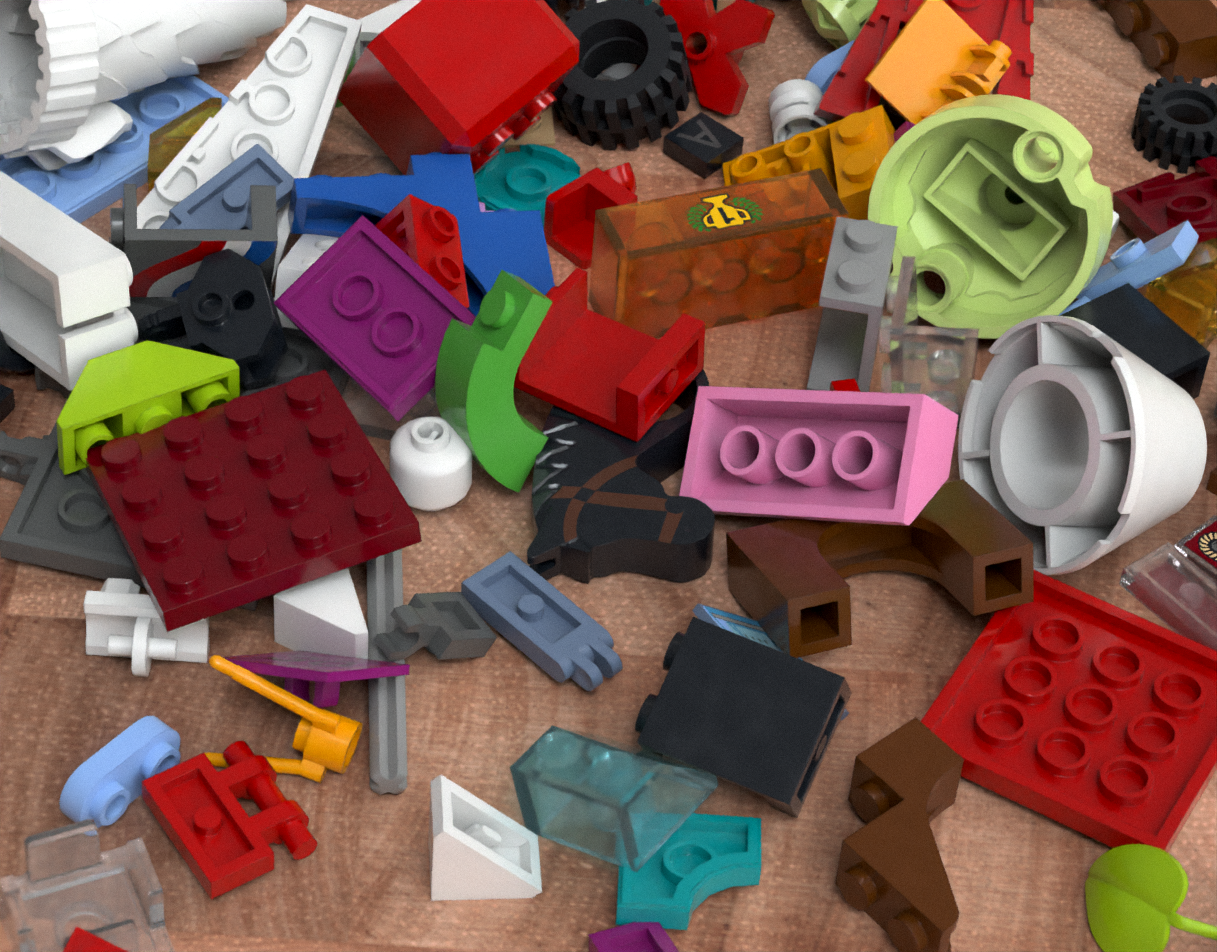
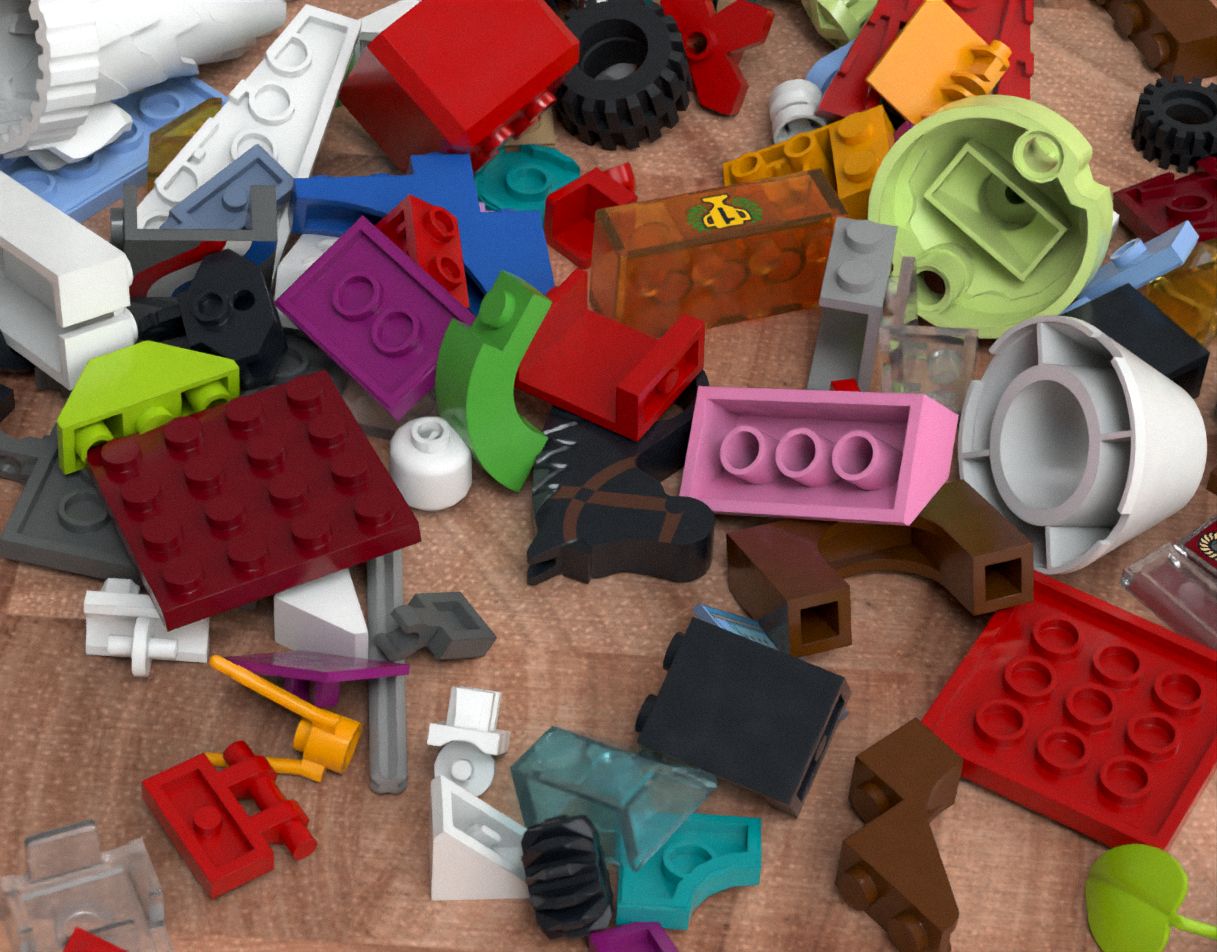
(113, 775): light blue plate -> none
(469, 739): none -> white hips
(542, 622): sand blue hinge -> none
(567, 877): none -> black gear
(703, 144): black tile -> none

